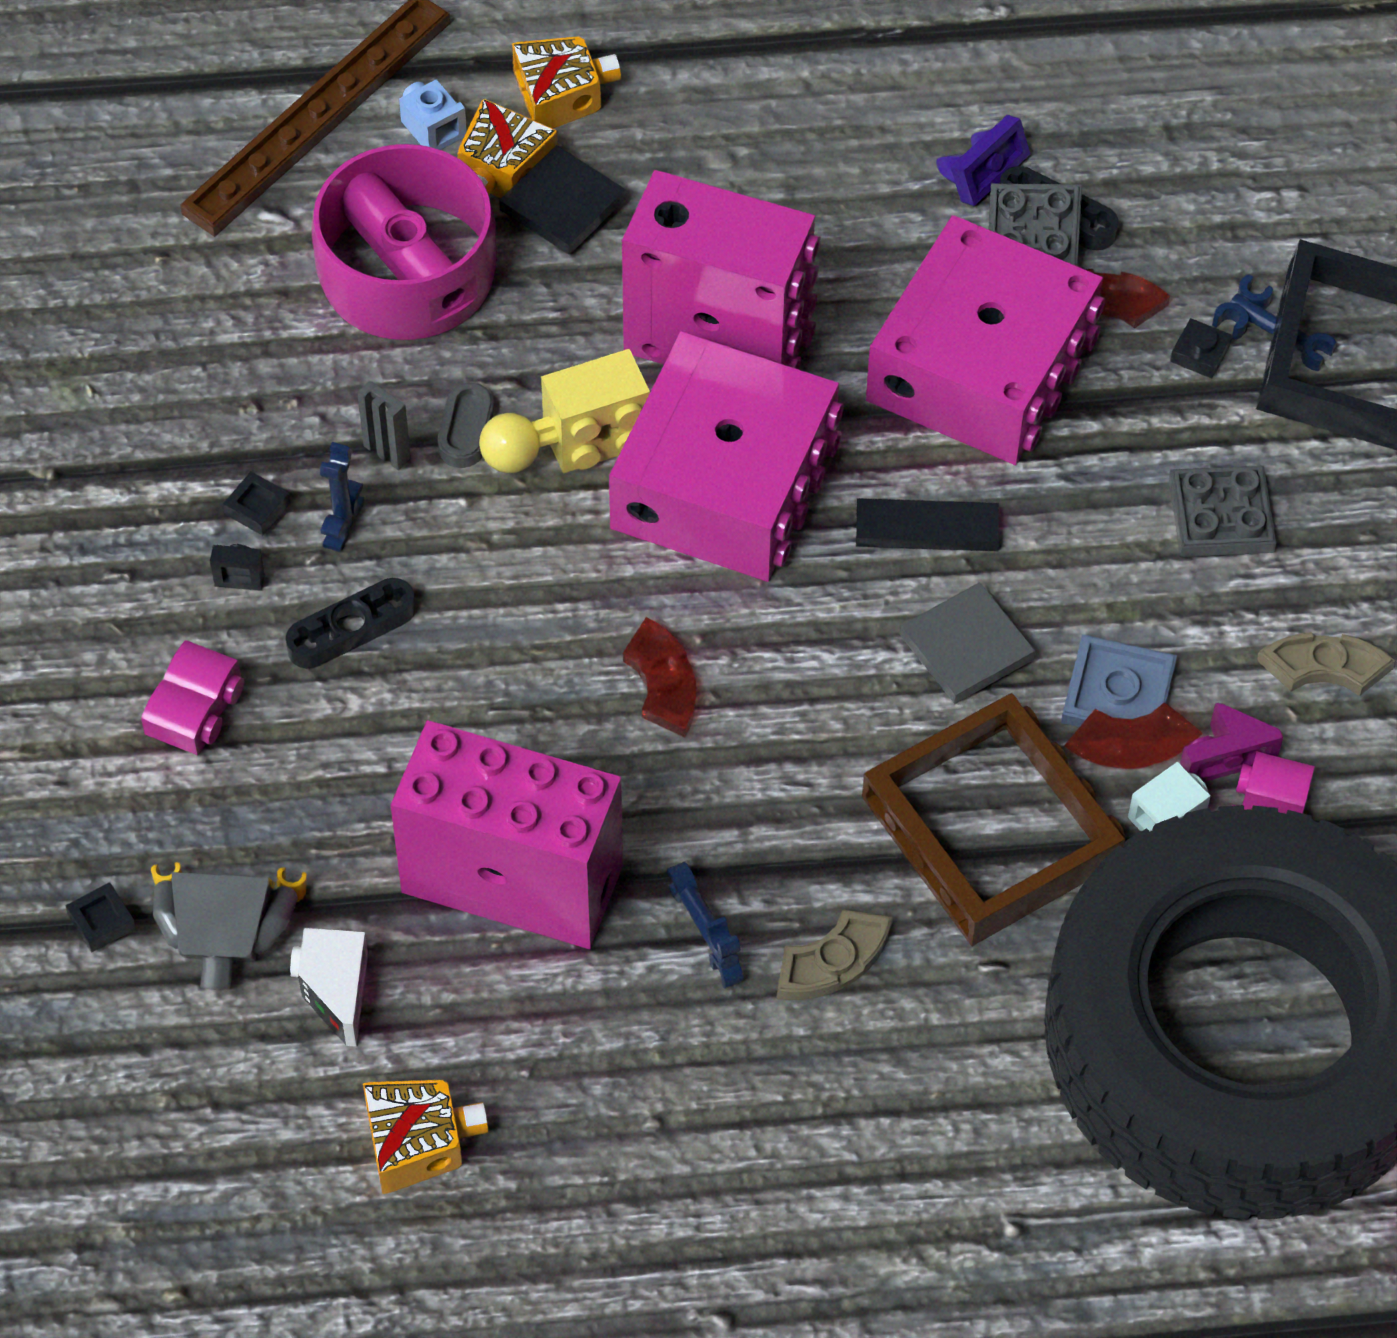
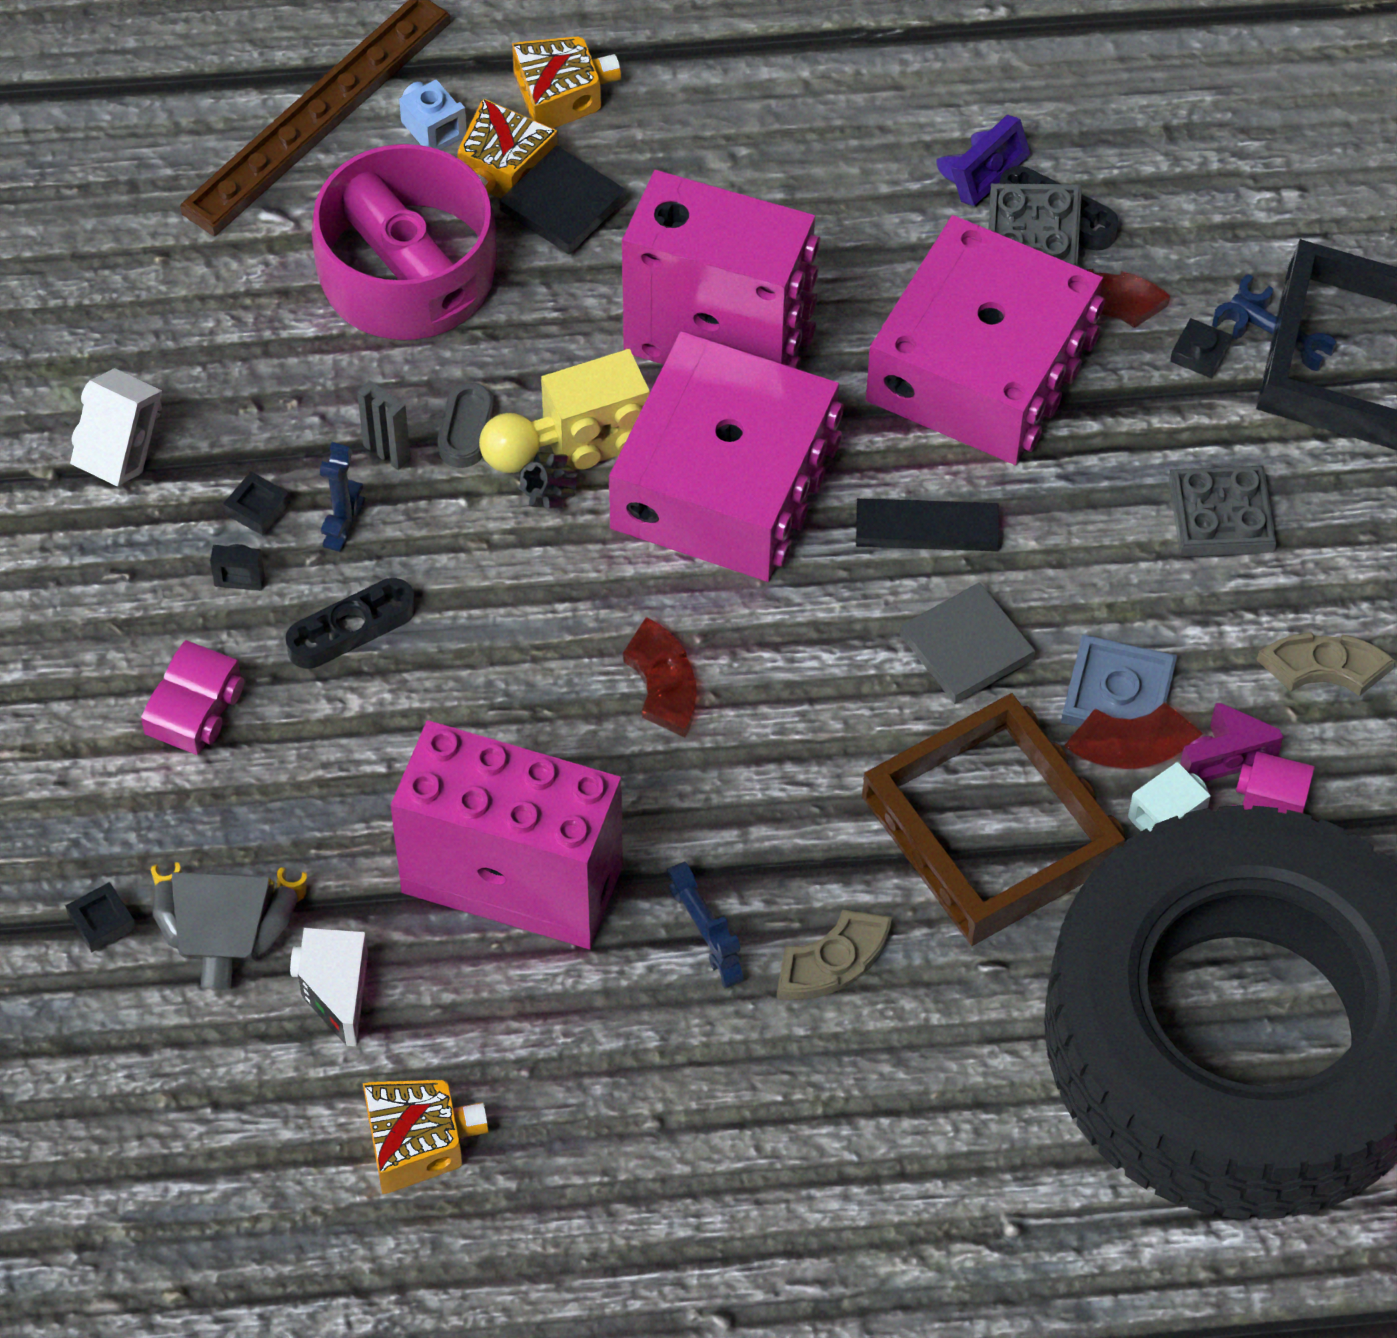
(115, 426): none -> white brick
(548, 480): none -> black gear

